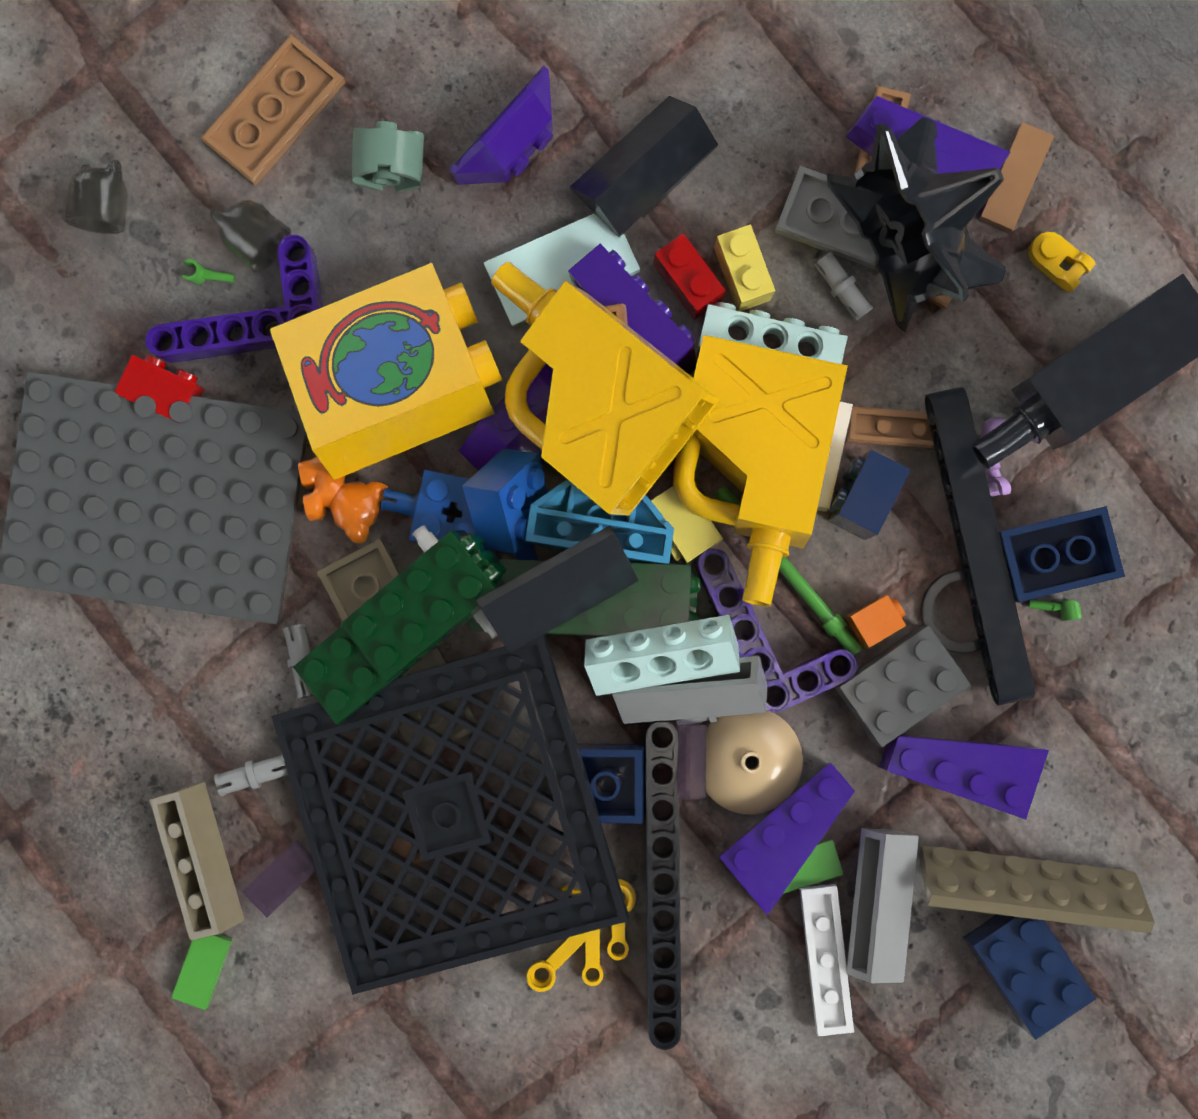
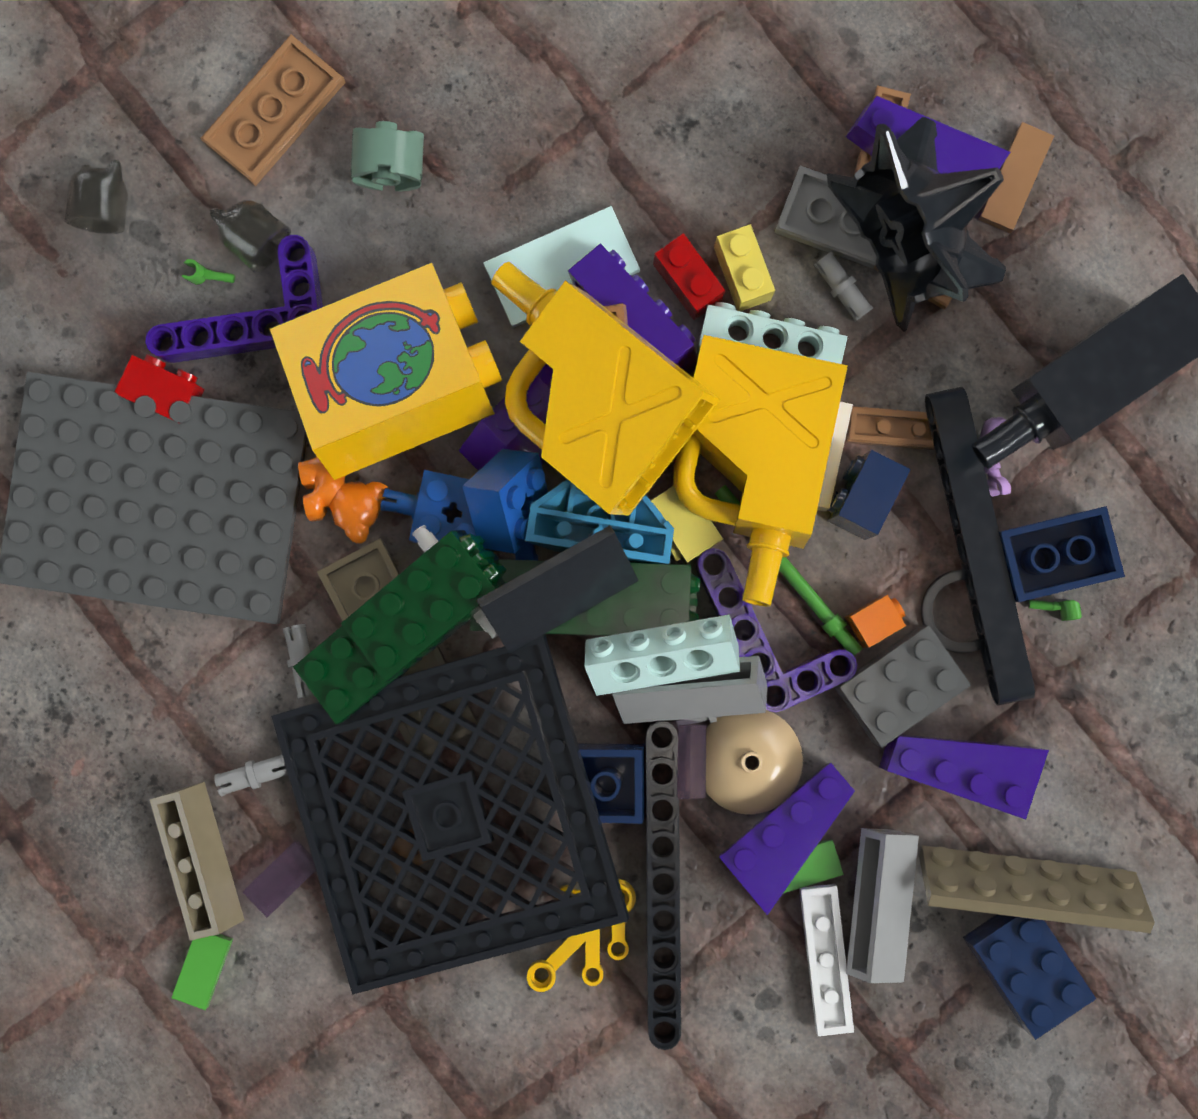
(510, 138): dark purple wedge -> none
(646, 164): black slope -> none
(1050, 250): yellow plate -> none

